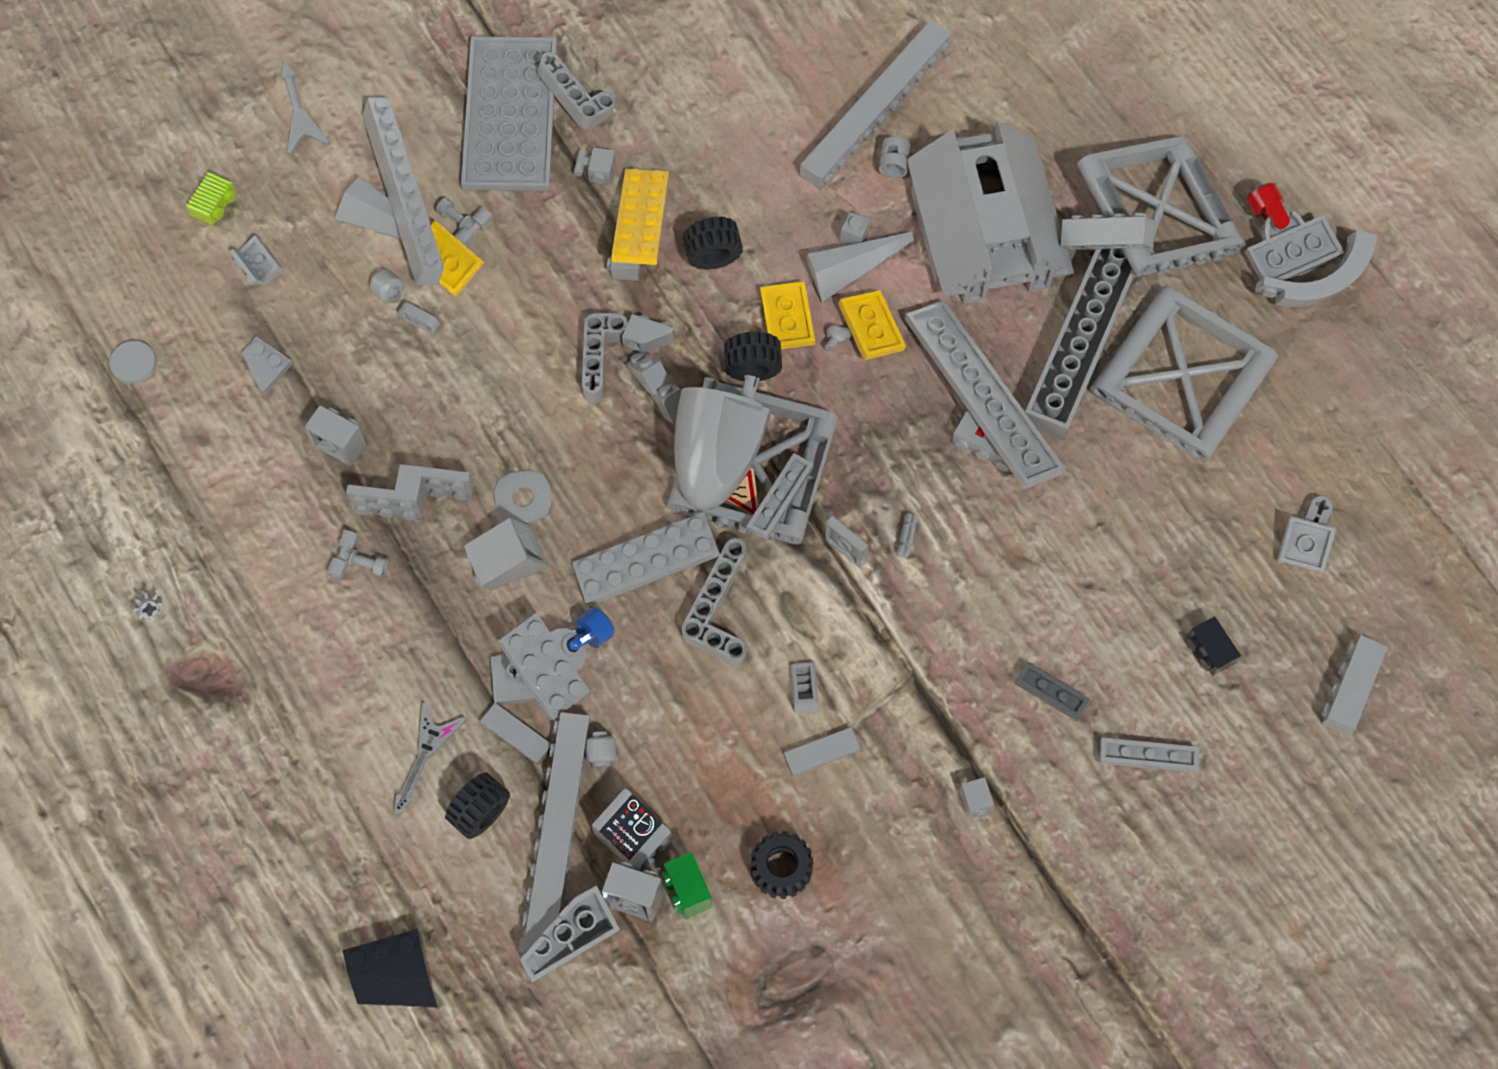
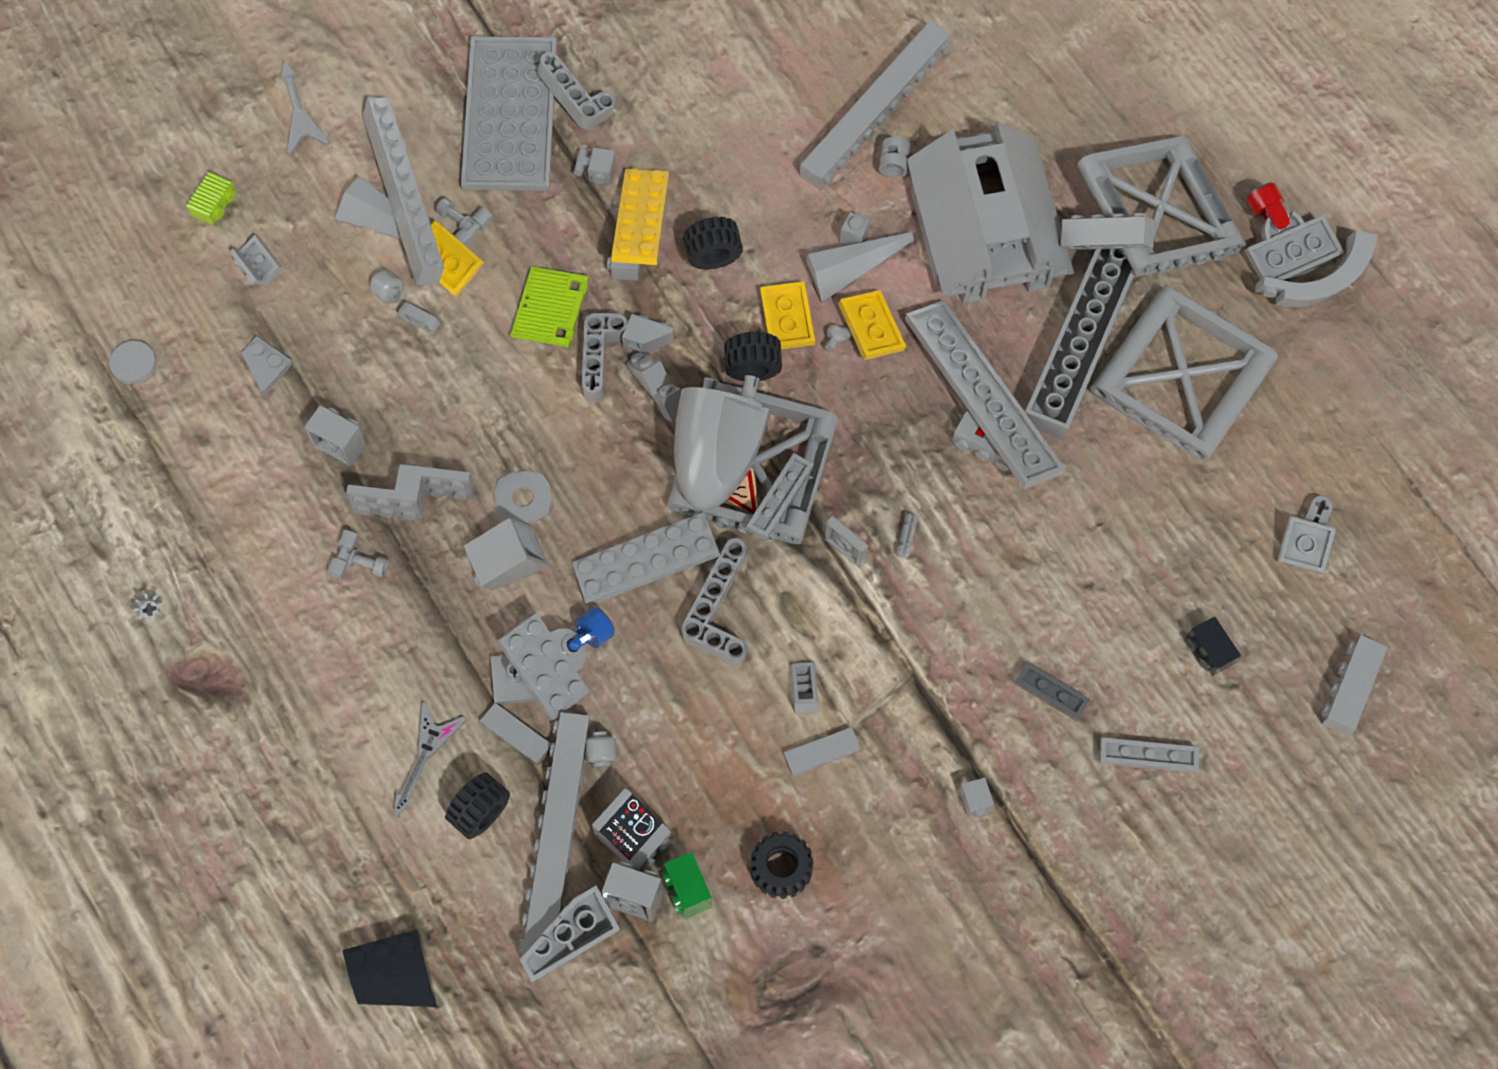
(549, 306): none -> lime window

